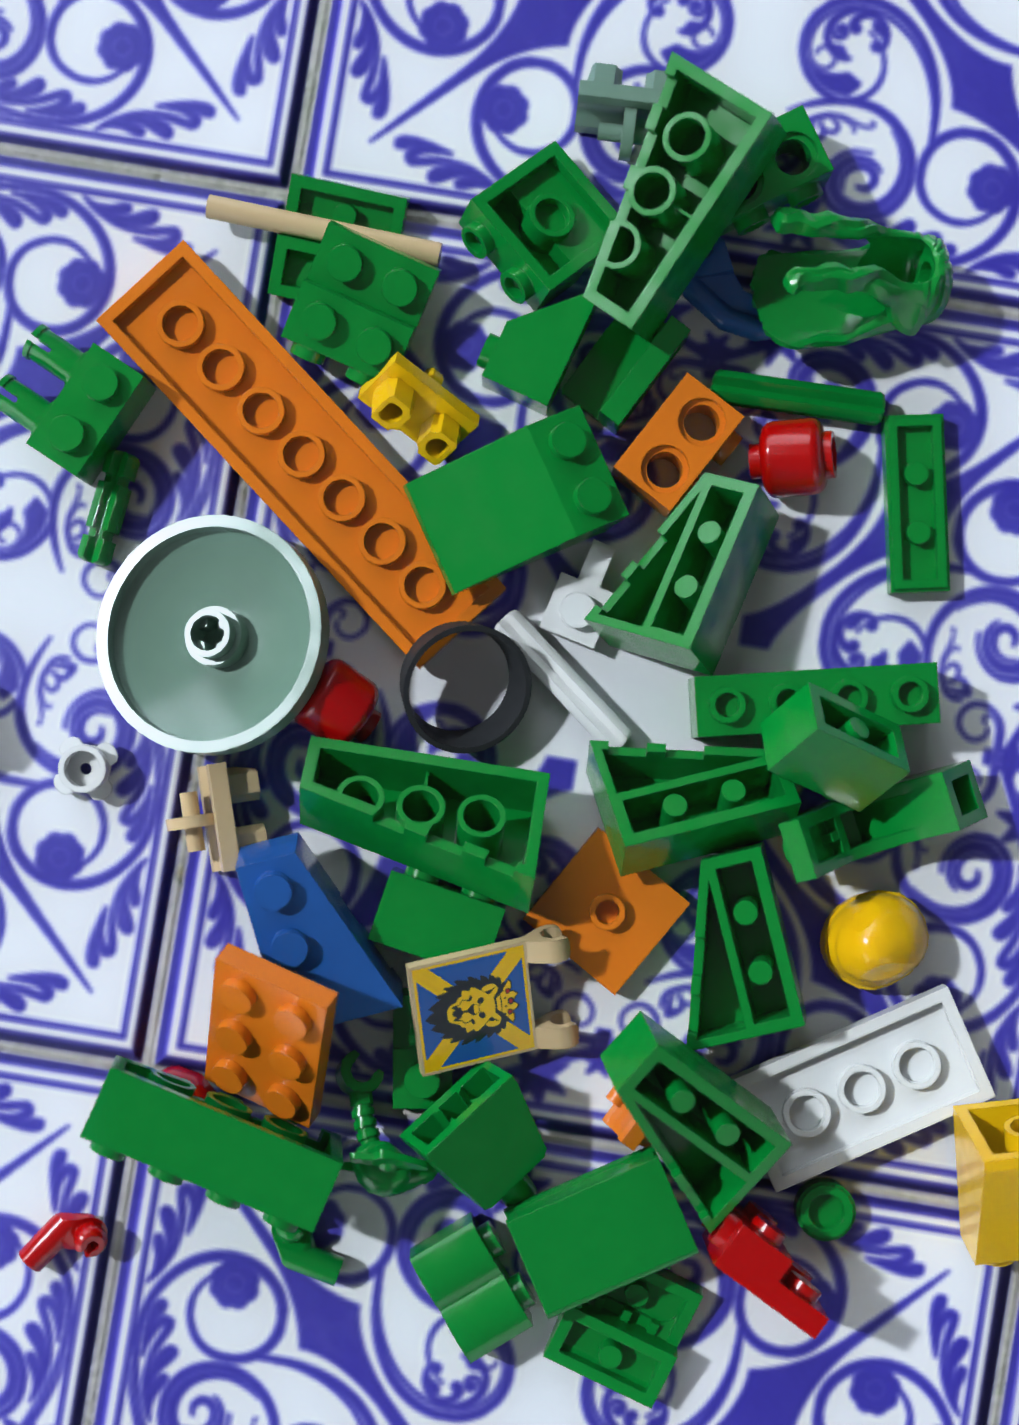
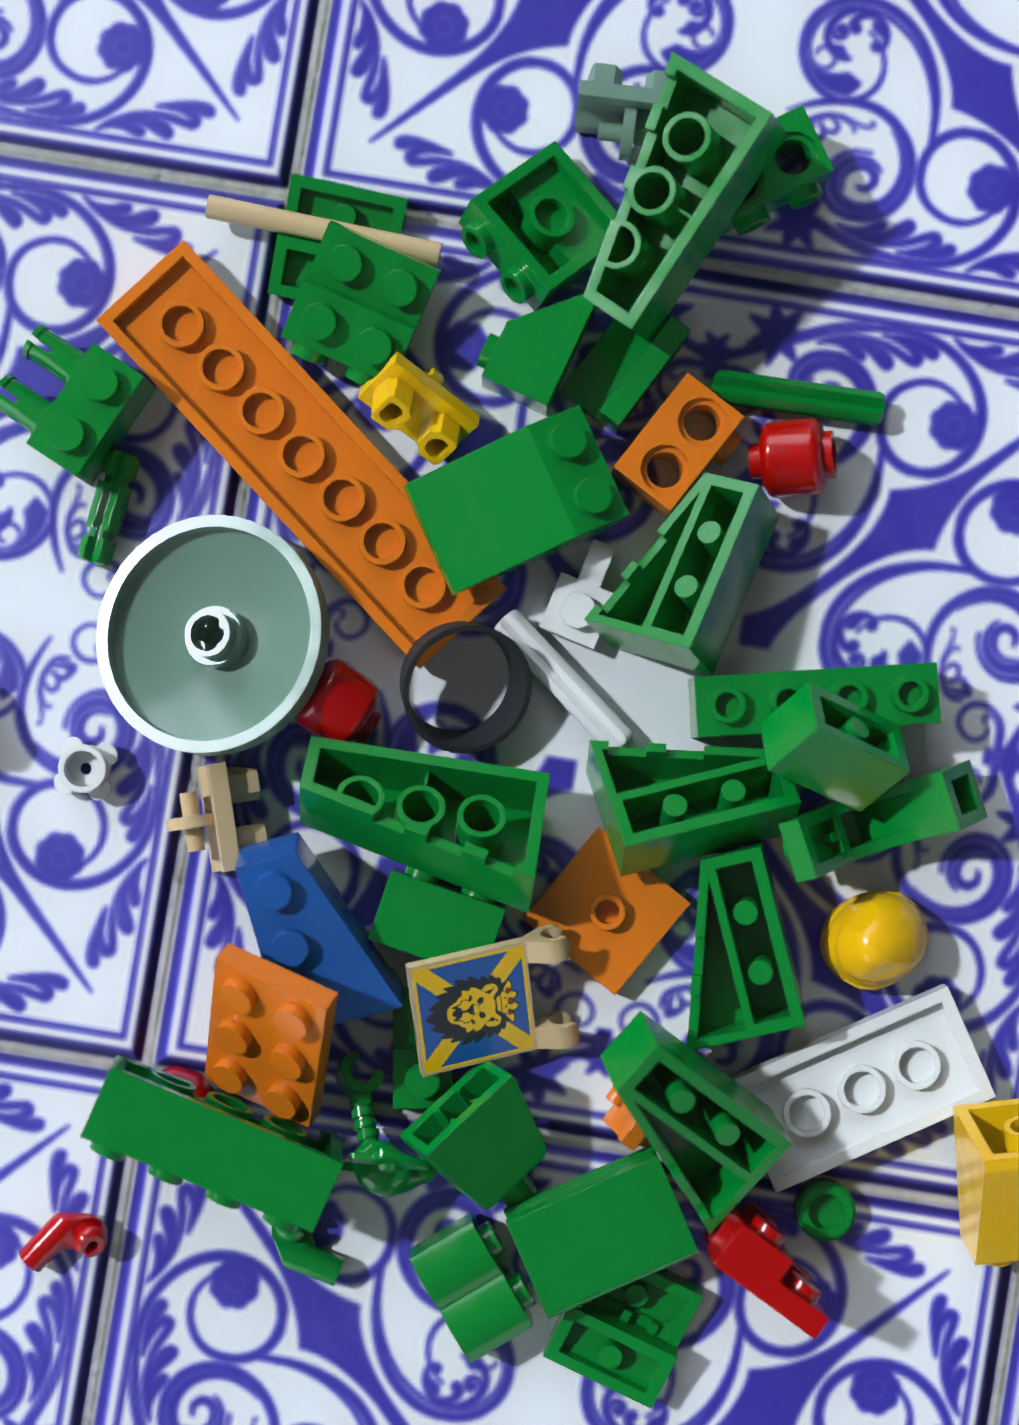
(721, 297): blue piece -> none
(848, 293): green hair -> none
(915, 504): green tile -> none

